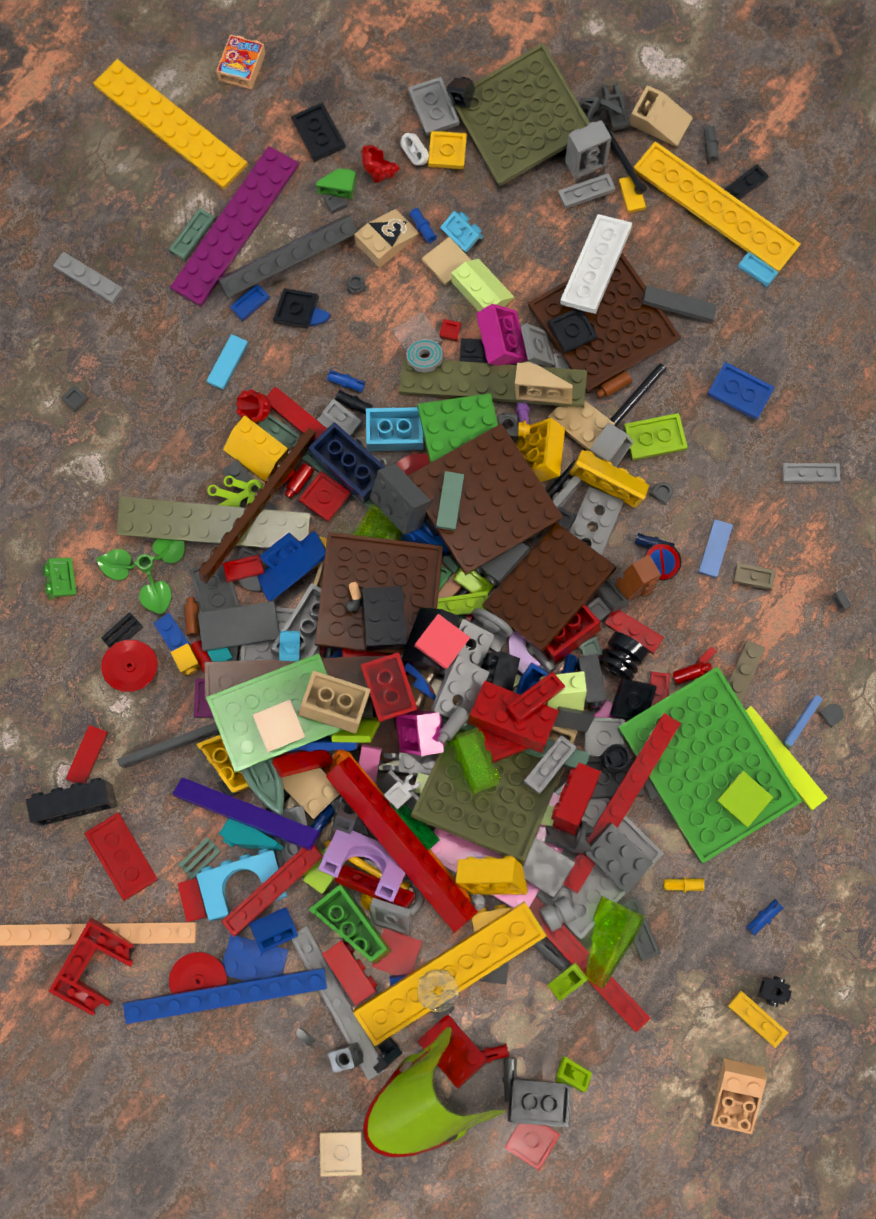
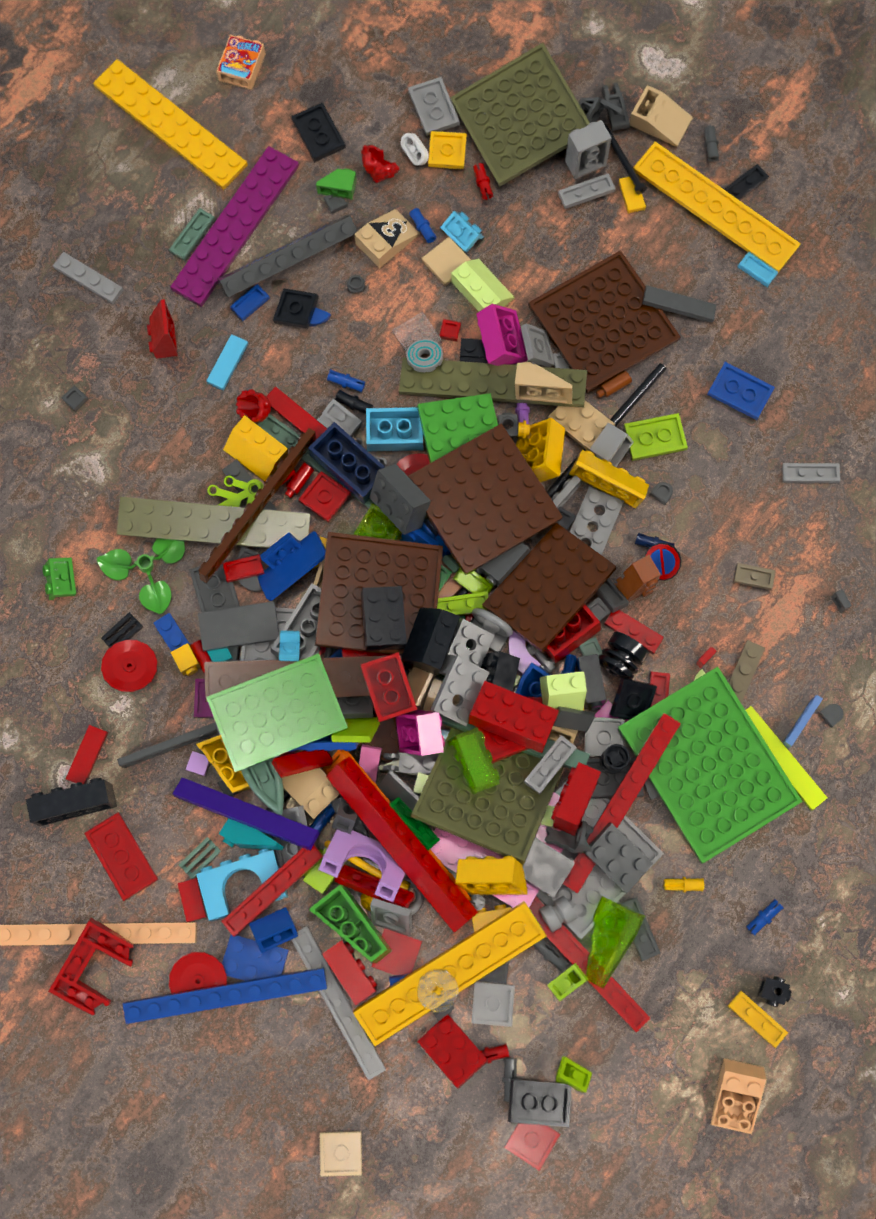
(162, 332): none -> red slope
(191, 617): dark orange cylinder -> none
(198, 763): none -> lavender tile
(279, 725): tile -> none
(304, 1036): dark grey tile -> none
(334, 702): tan slope -> none
(340, 1062): dark grey brick -> none
(356, 595): arm -> none
(390, 1052): black bracket -> none
(399, 793): plate -> none
(407, 1114): lime piece -> none
(421, 682): blue slope -> none
(442, 641): coral tile -> none
(450, 501): sand green tile -> none
(453, 725): light grey cylinder -> none
(461, 91): black slope -> none
(483, 181): none -> red pin
(493, 1004): none -> light grey tile
(535, 697): red tile -> none
(572, 330): black tile -> none
(596, 264): white plate -> none
(691, 672): red cylinder -> none
(715, 548): medium blue tile -> none
(745, 799): lime tile -> none

